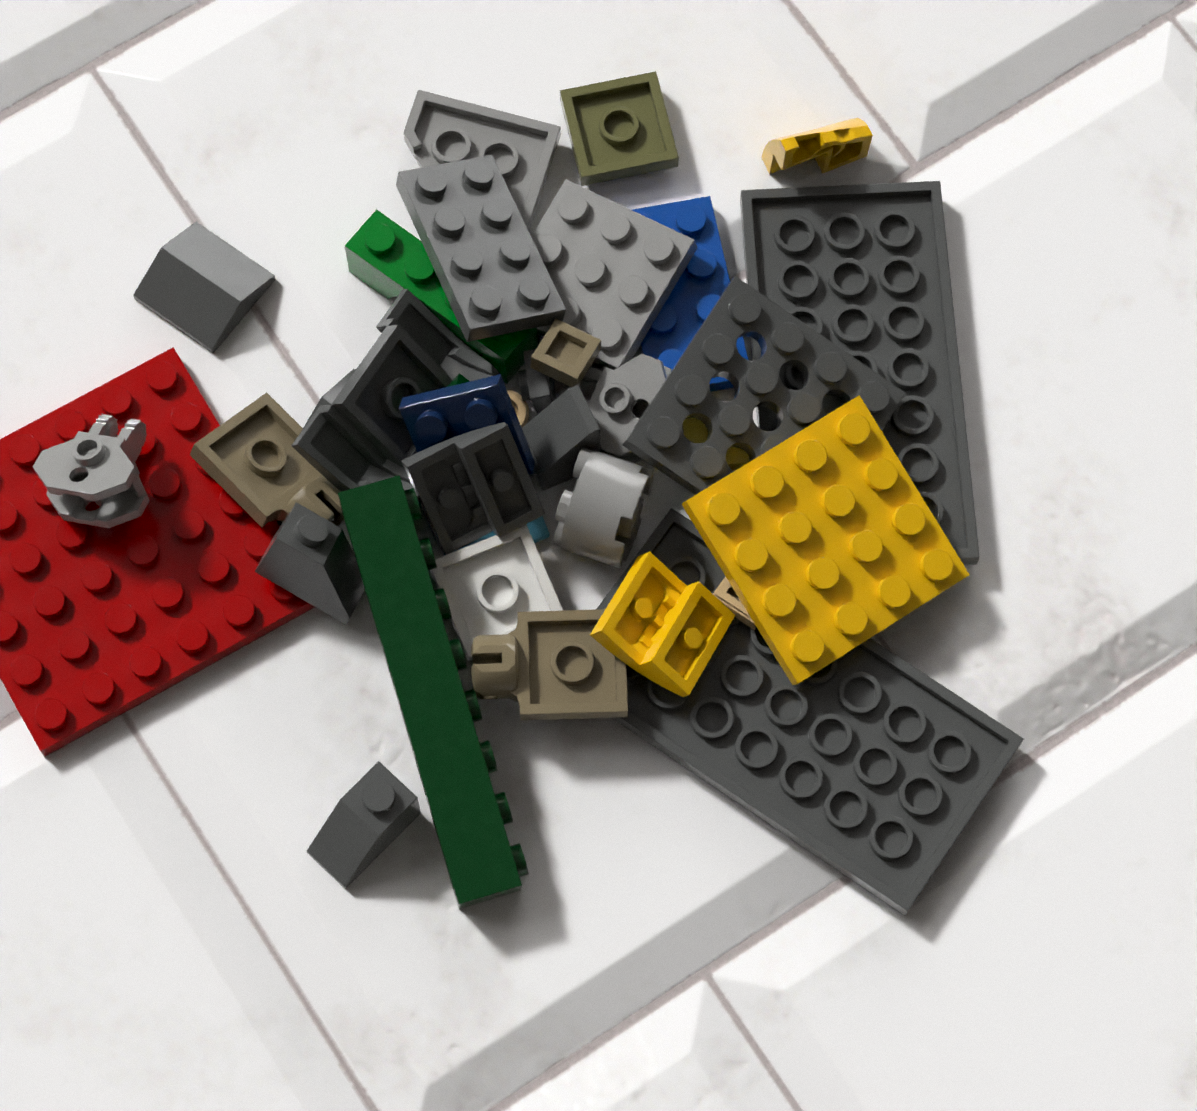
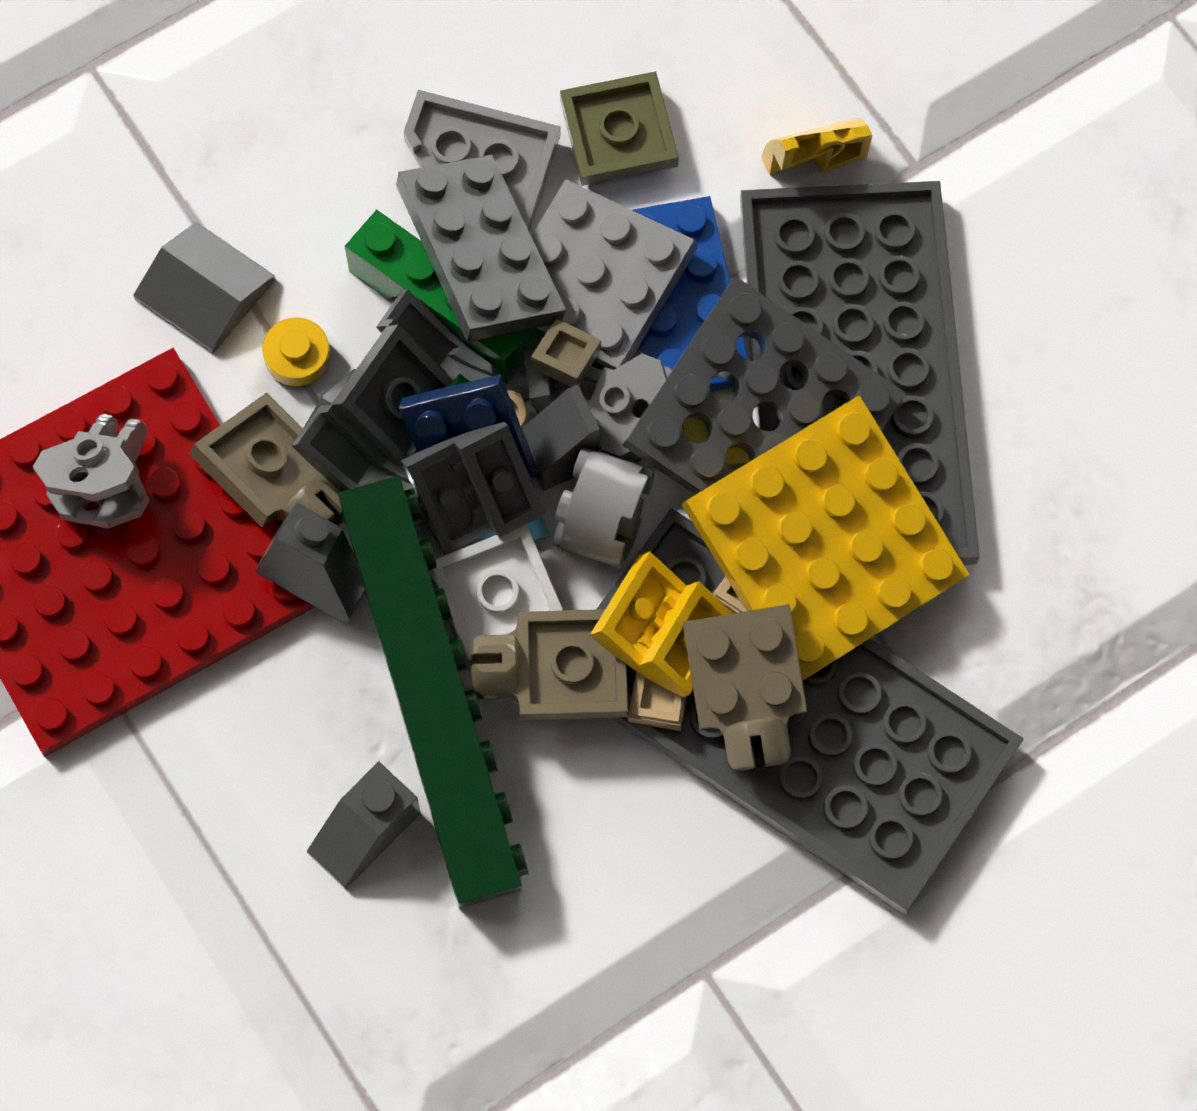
(296, 351): none -> yellow wheel
(655, 705): none -> tan tile
(747, 681): none -> dark tan plate

